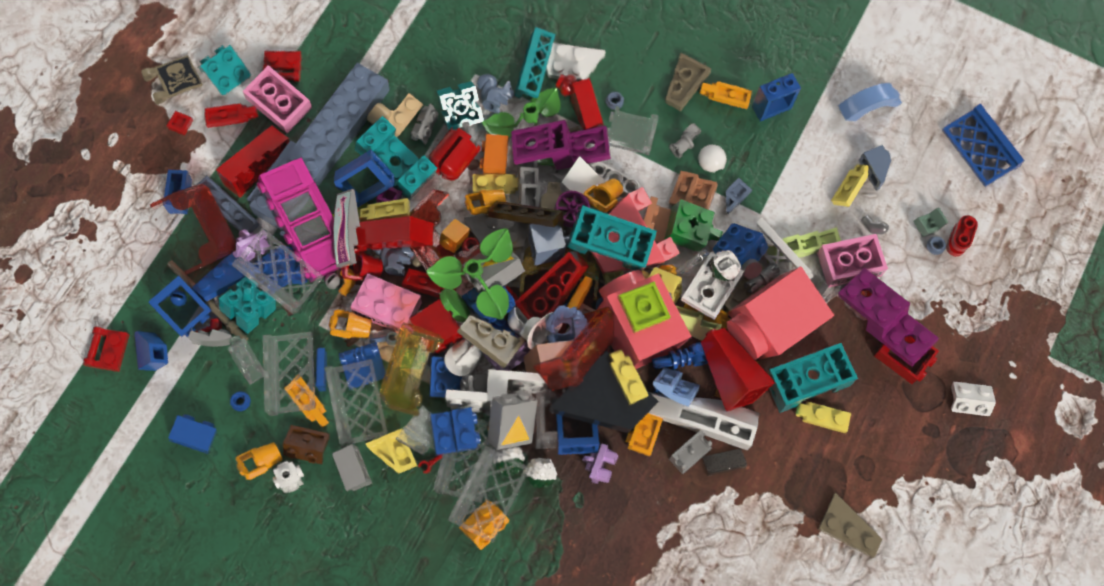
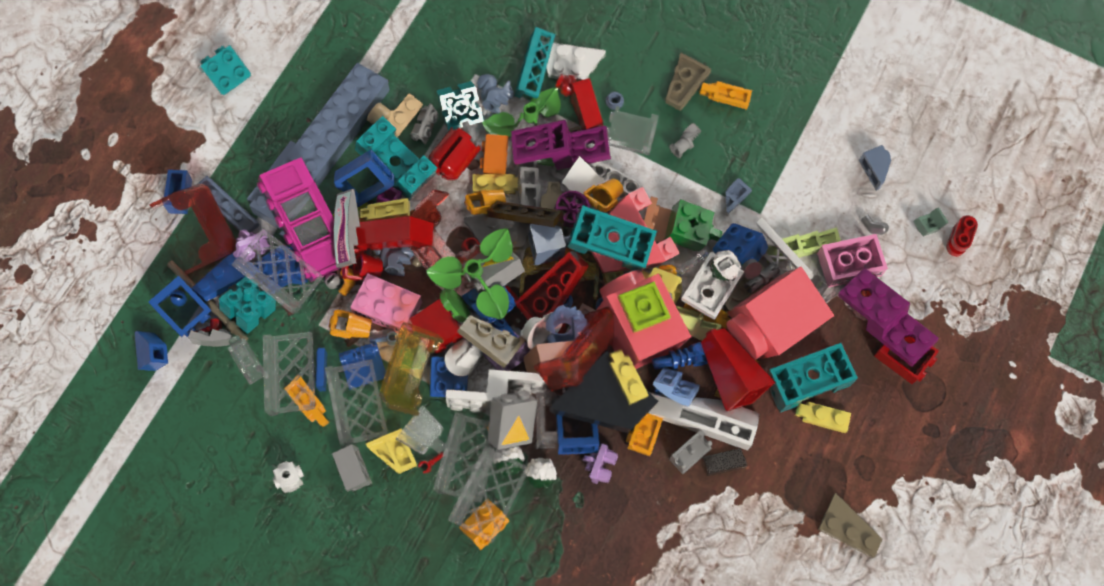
(112, 351): red plate -> none
(174, 77): flag -> none
(179, 123): red plate -> none
(192, 433): blue brick -> none
(229, 115): red hinge -> none
(237, 396): blue plate -> none
(254, 159): red wedge -> none
(264, 458): light orange piece -> none
(277, 99): bright pink brick -> none
(284, 62): red plate -> none
(305, 444): reddish brown bracket -> none
(421, 283): red hinge -> none
(454, 236): light orange brick -> none
(454, 431): blue plate -> none
(474, 383): light grey bracket -> none
(516, 320): white hair -> none
(580, 293): light orange slope -> none
(693, 190): nougat slope -> none
(712, 158): white hair -> none
(780, 95): blue window -> none
(850, 186): light yellow hinge -> none
(868, 100): medium blue arch -> none
(939, 242): sand blue plate -> none
(972, 398): white bracket -> none
(994, 134): blue fence -> none

